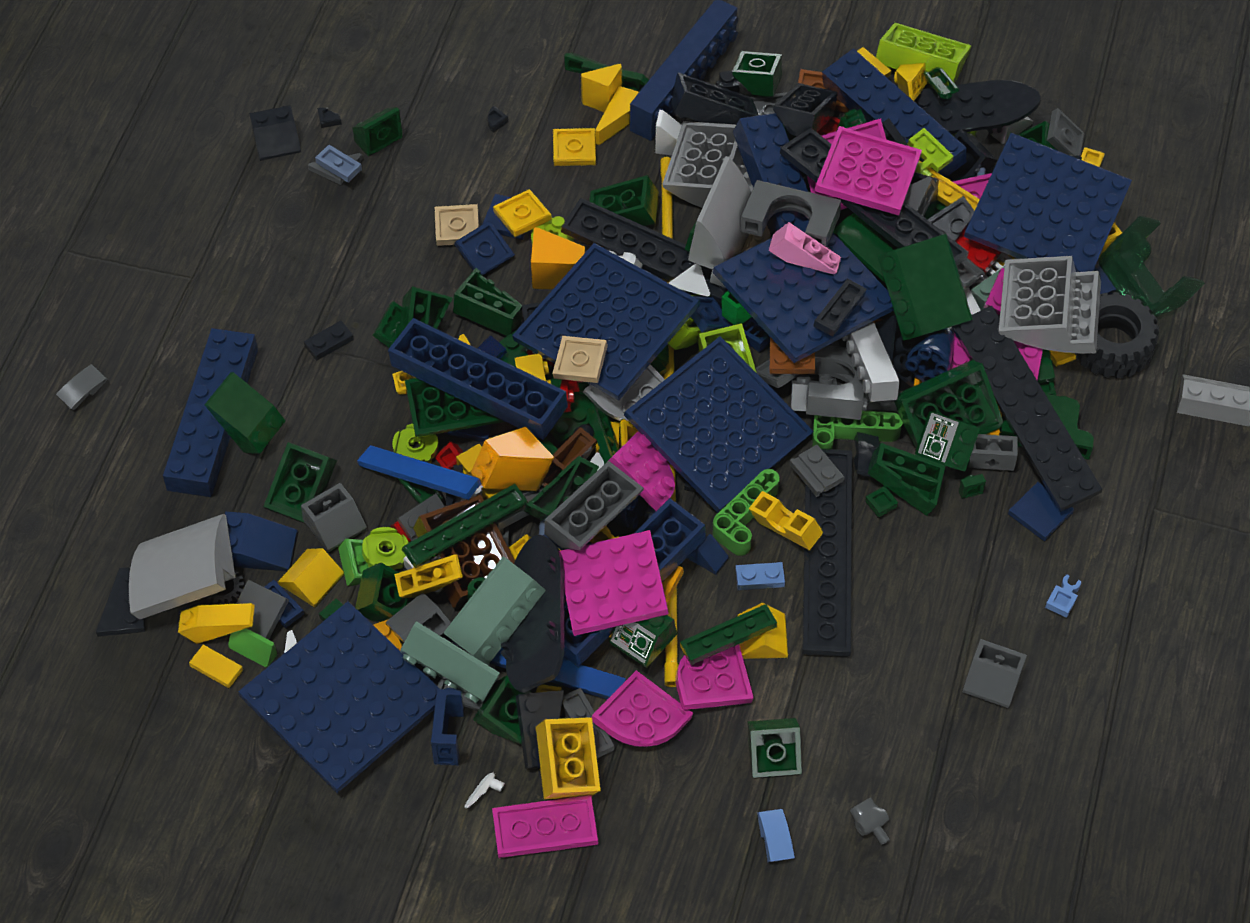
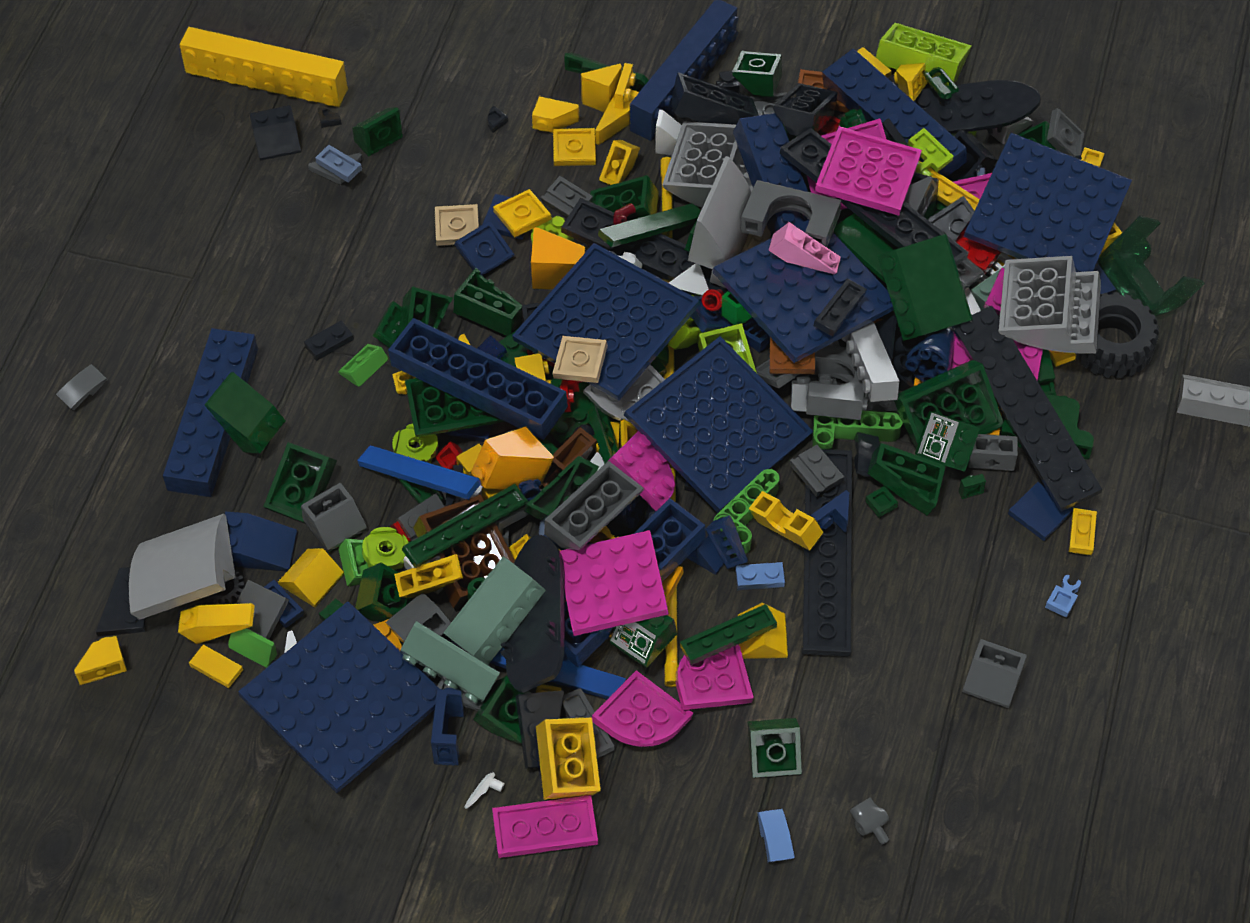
(100, 661): none -> yellow slope
(264, 66): none -> yellow brick
(364, 364): none -> bright green slope
(530, 488): none -> dark blue plate
(554, 114): none -> yellow slope
(564, 196): none -> dark grey plate
(619, 162): none -> yellow slope
(621, 214): none -> dark red arm
(623, 89): none -> yellow plate
(649, 225): none -> dark green tile
(709, 300): none -> red cone
(733, 539): none -> dark blue slope
(834, 511): none -> dark blue slope
(1082, 531): none -> yellow plate

